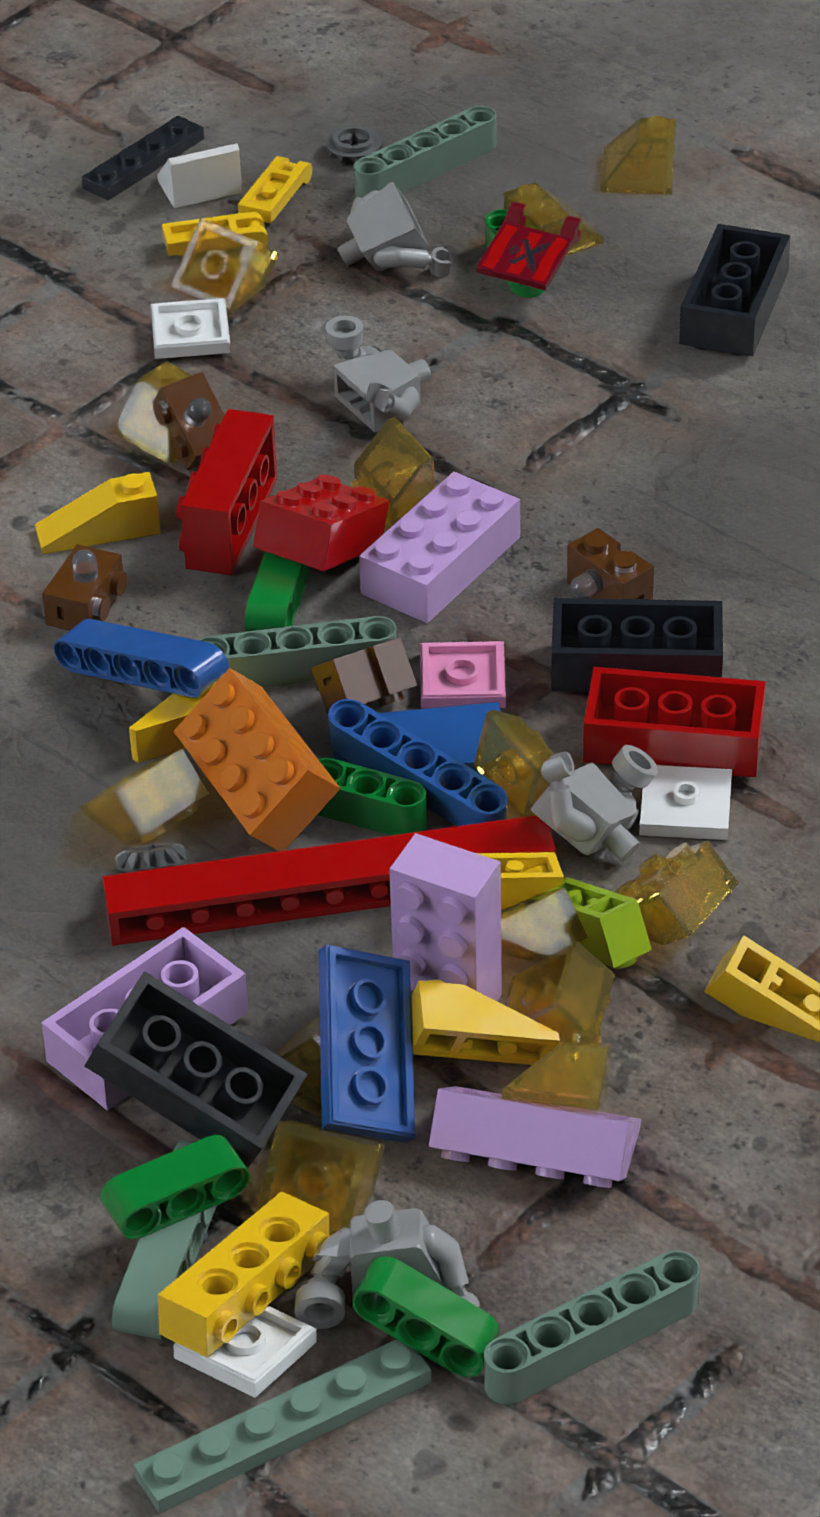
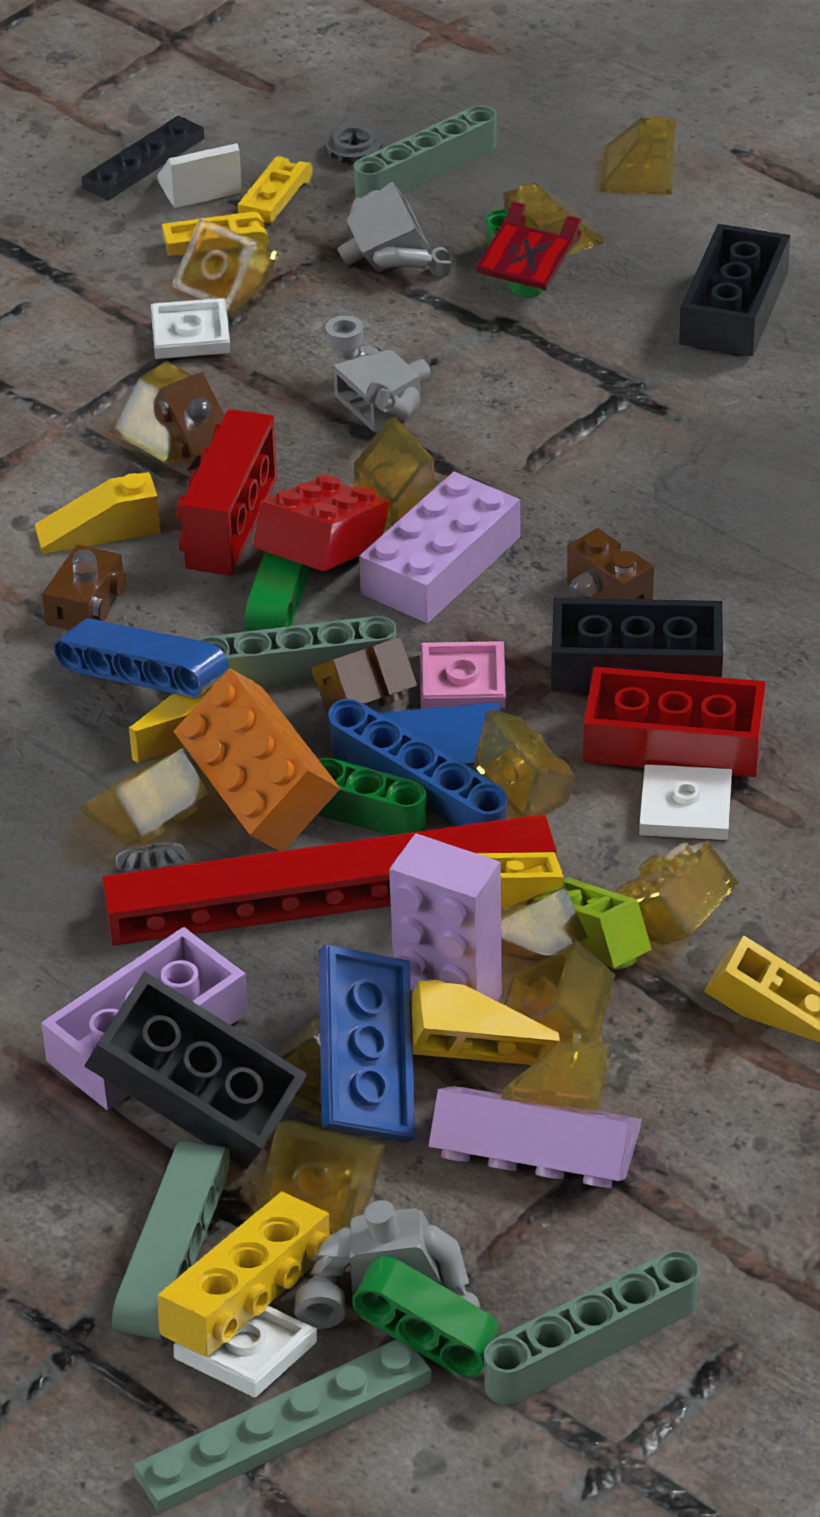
(174, 1186): green beam -> none
(589, 807): light grey torso -> none

